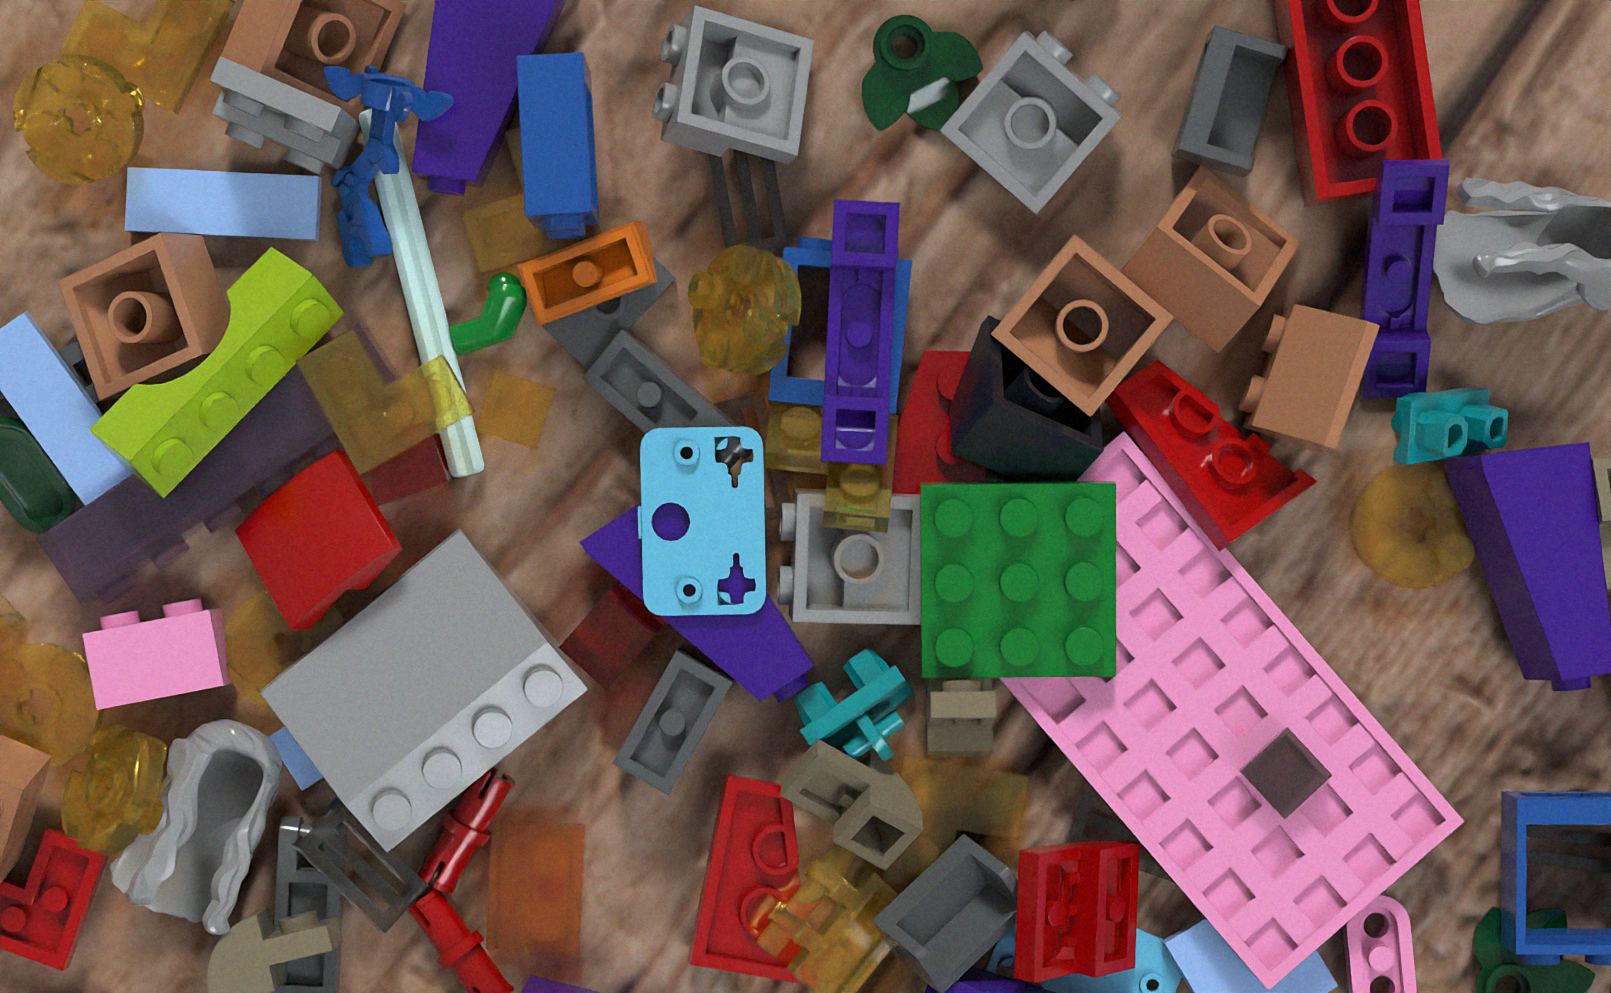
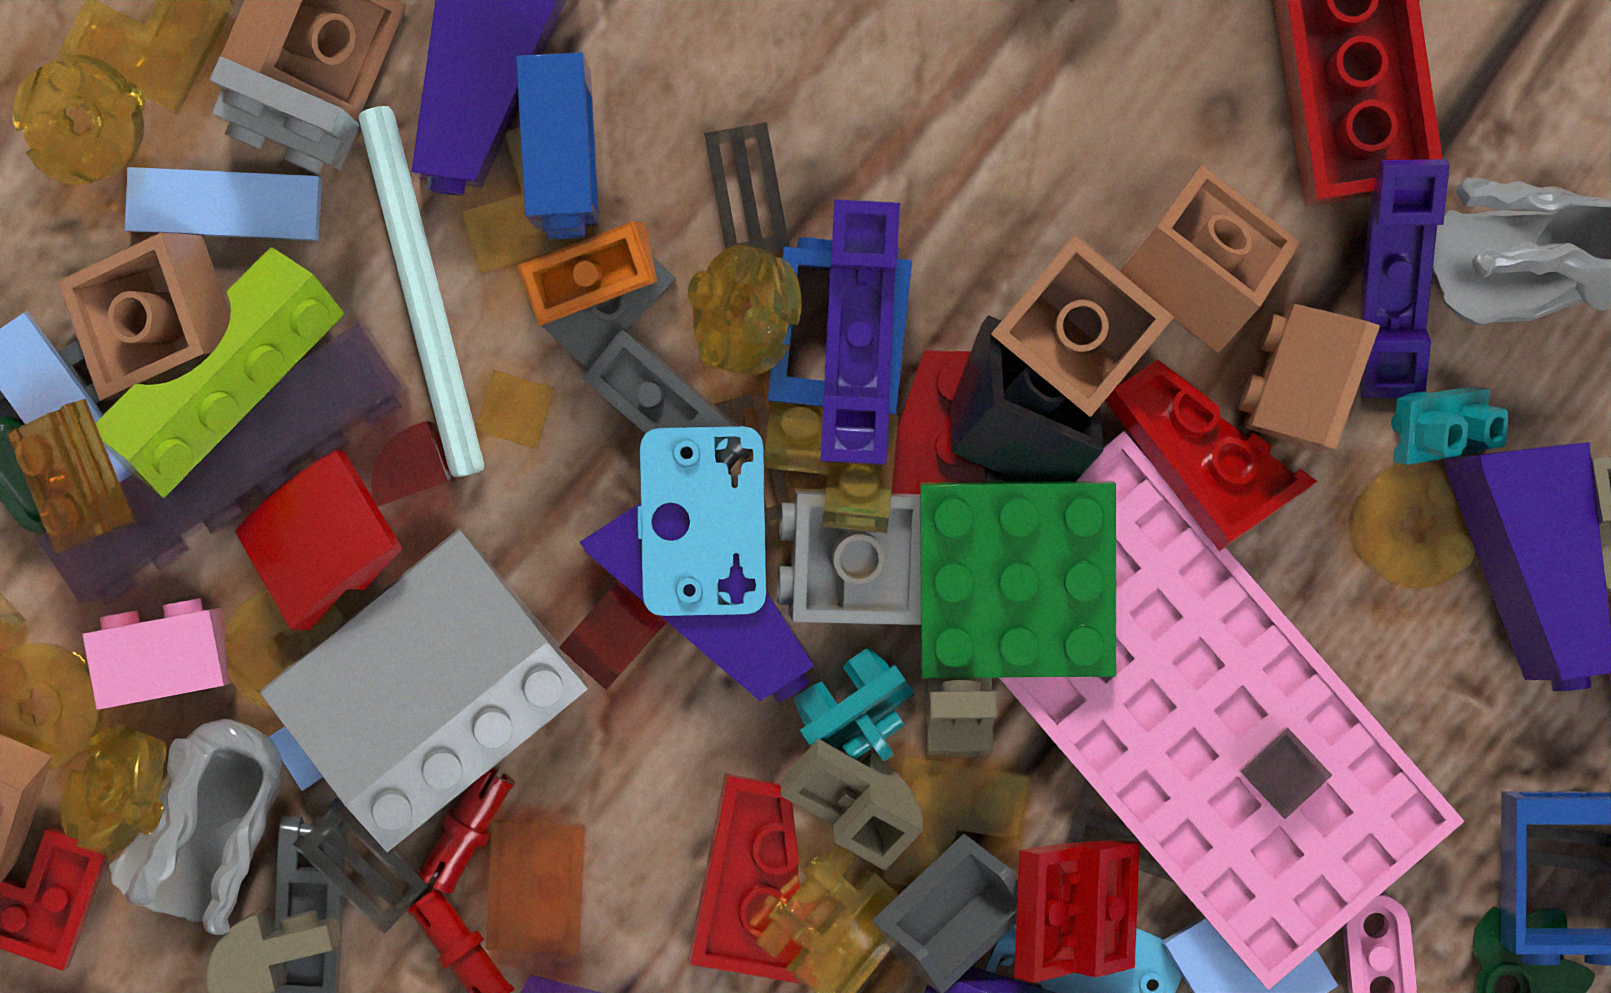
(70, 476): none -> clear orange plate
(380, 418): clear yellow plate -> none
(391, 102): blue piece -> none
(498, 317): green arm -> none
(673, 720): dark grey panel -> none
(733, 86): light grey plate -> none
(921, 84): dark green plate -> none
(1034, 119): light grey plate -> none
(1227, 101): dark grey panel -> none

